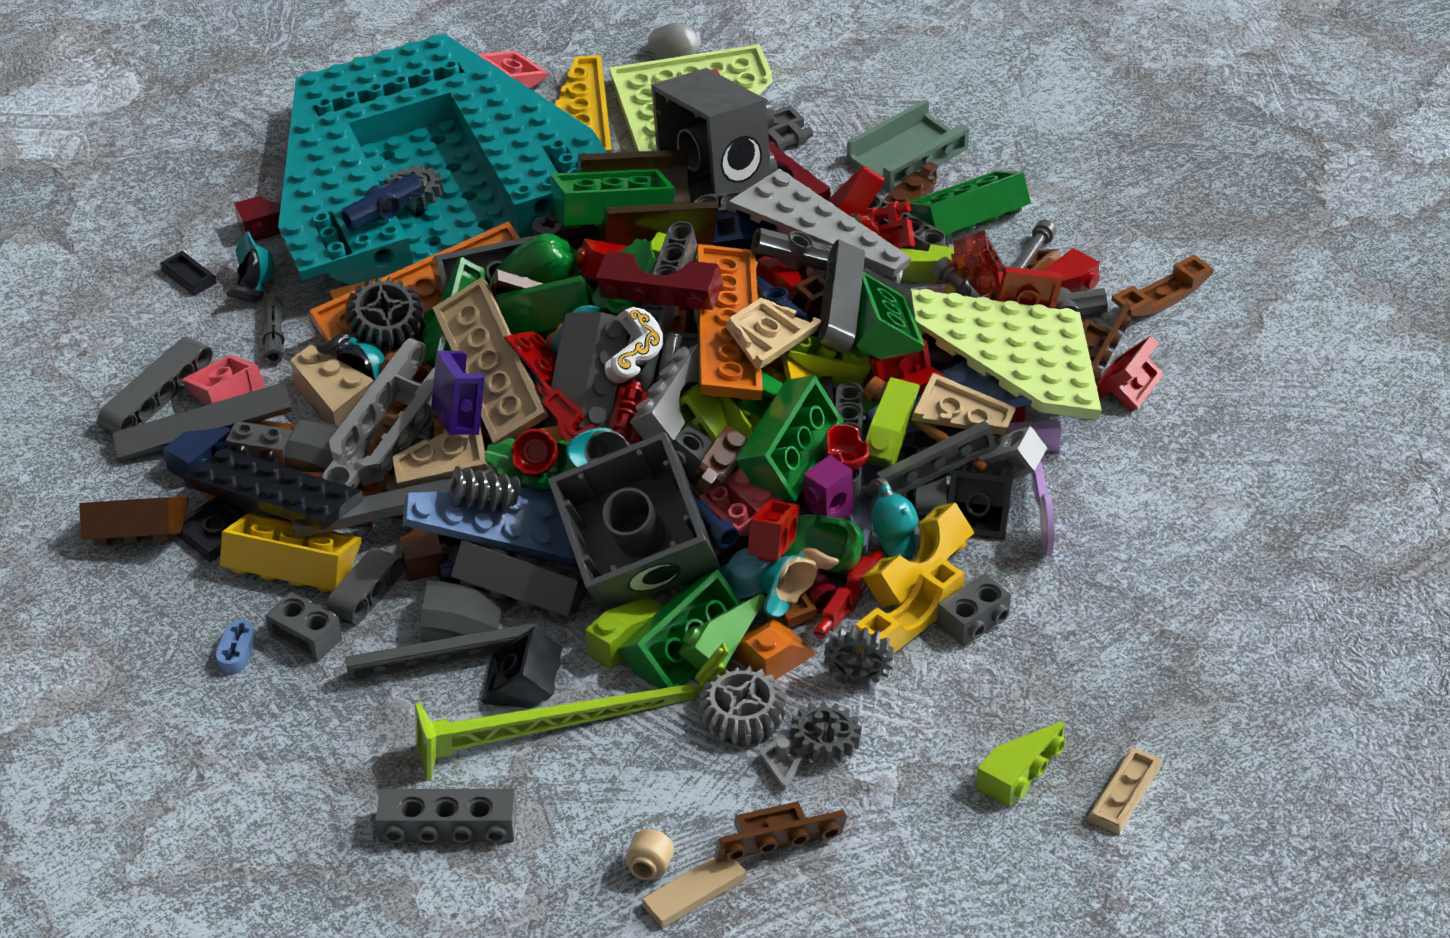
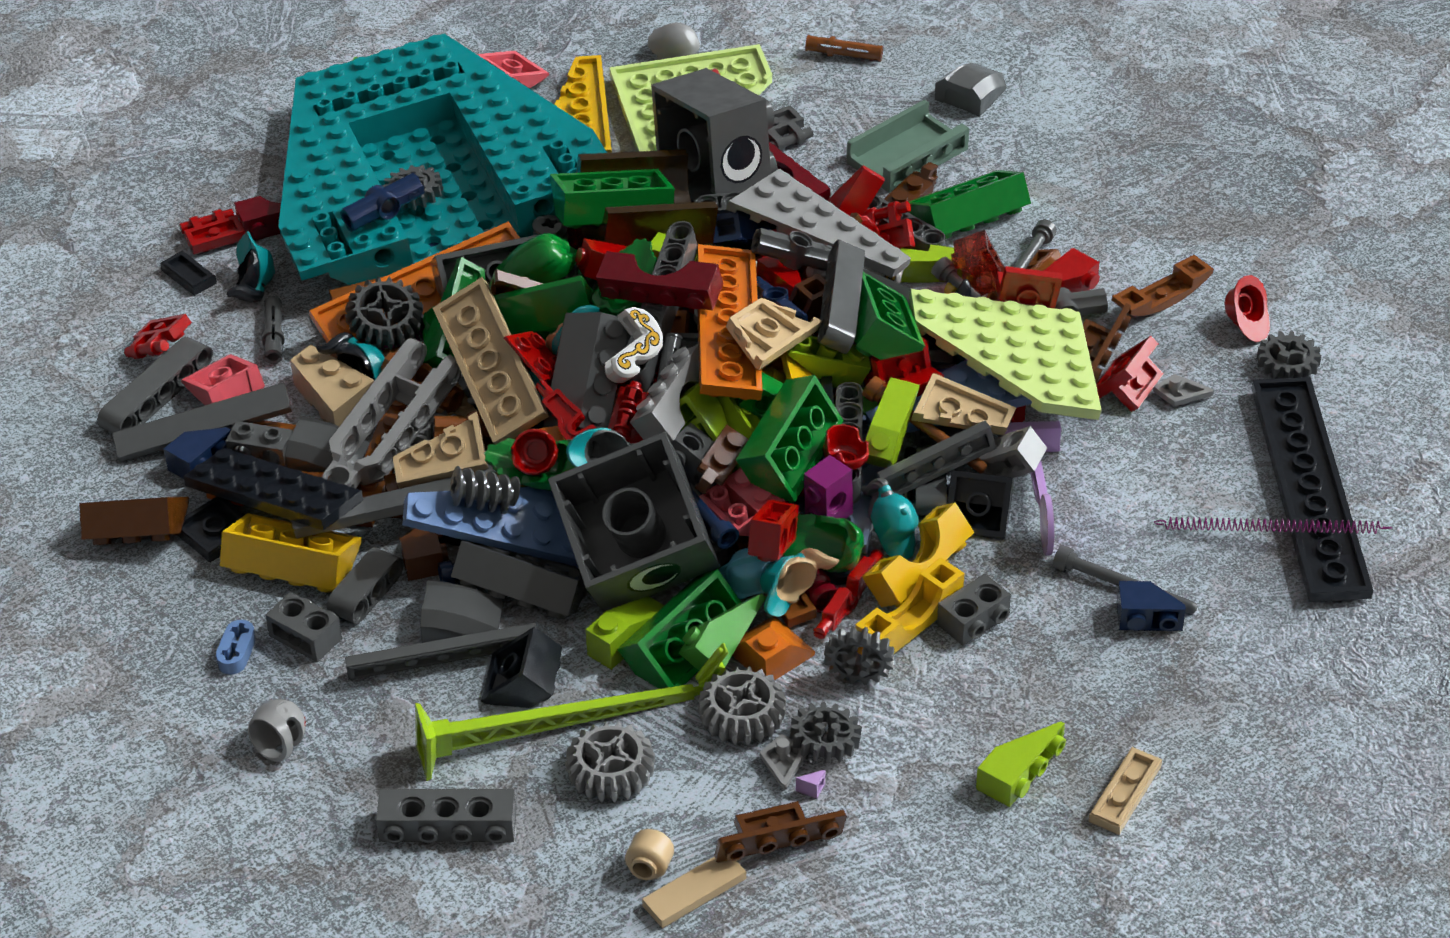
(154, 336): none -> red plate
(212, 230): none -> red plate
(277, 724): none -> light grey helmet
(457, 395): dark purple panel -> none
(608, 753): none -> light grey gear
(811, 783): none -> lavender piece
(814, 43): none -> dark orange pin
(970, 88): none -> dark grey slope
(1066, 559): none -> dark grey piece
(1148, 608): none -> dark blue slope
(1181, 390): none -> light grey piece
(1248, 308): none -> red piece
(1276, 522): none -> magenta piece
(1288, 356): none -> dark grey gear
(1311, 489): none -> black plate

